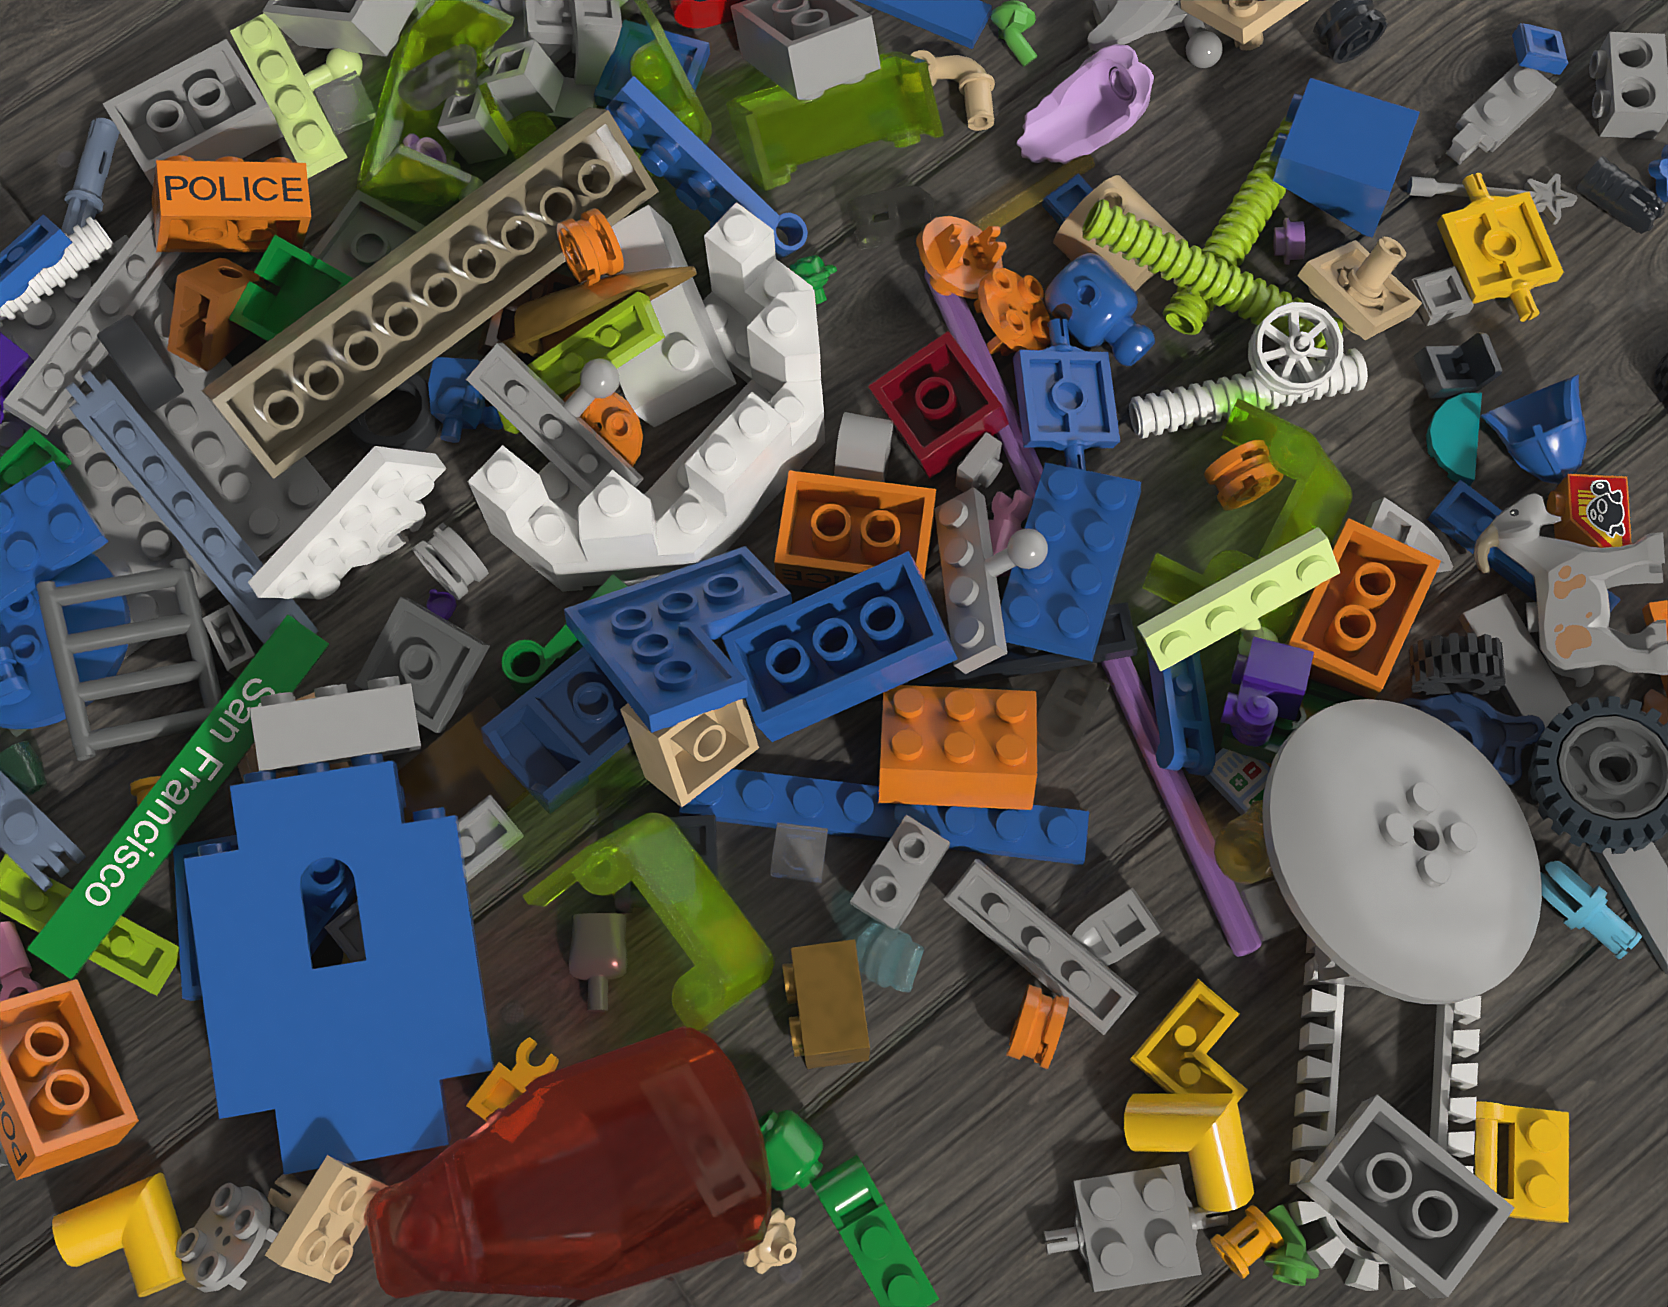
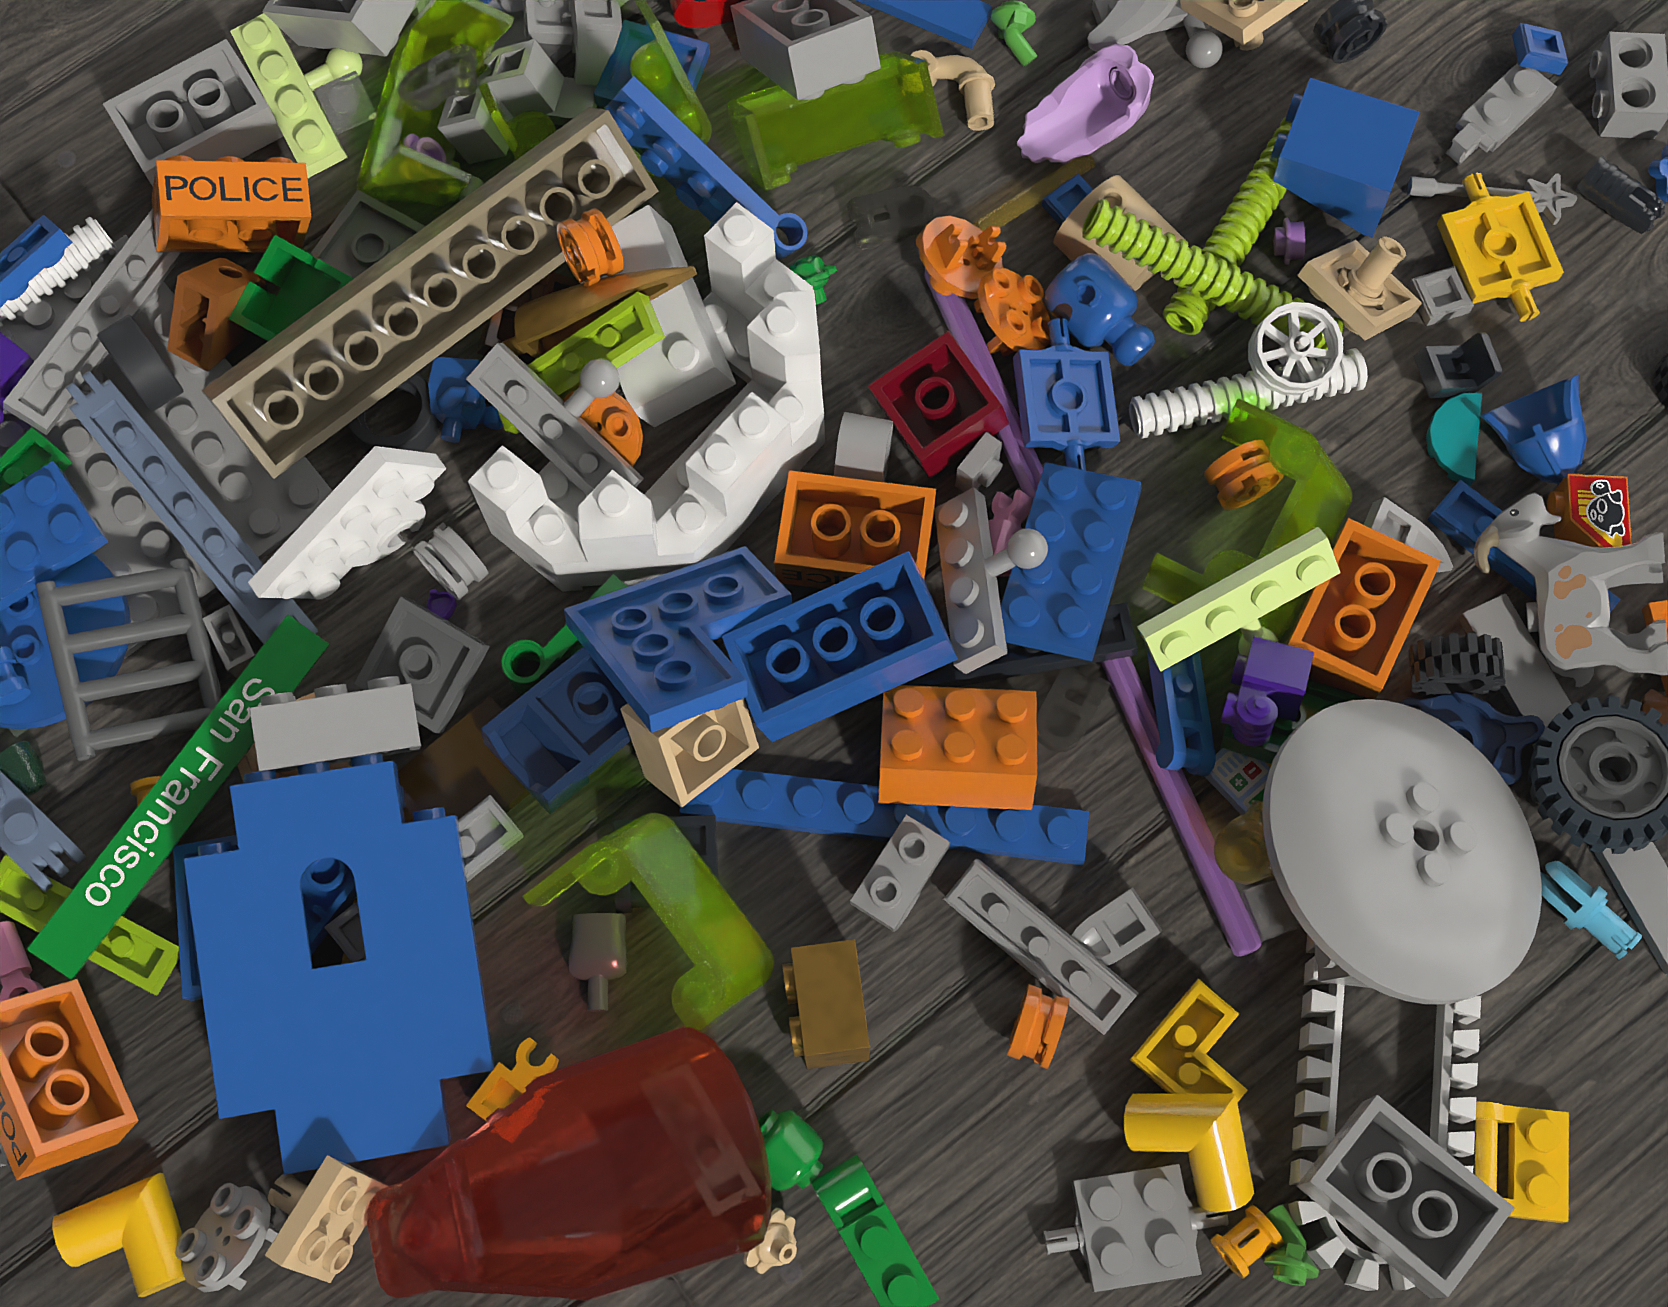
(93, 169): sand blue axle -> none
(799, 852): clear plate -> none
(888, 957): clear light blue piece -> none

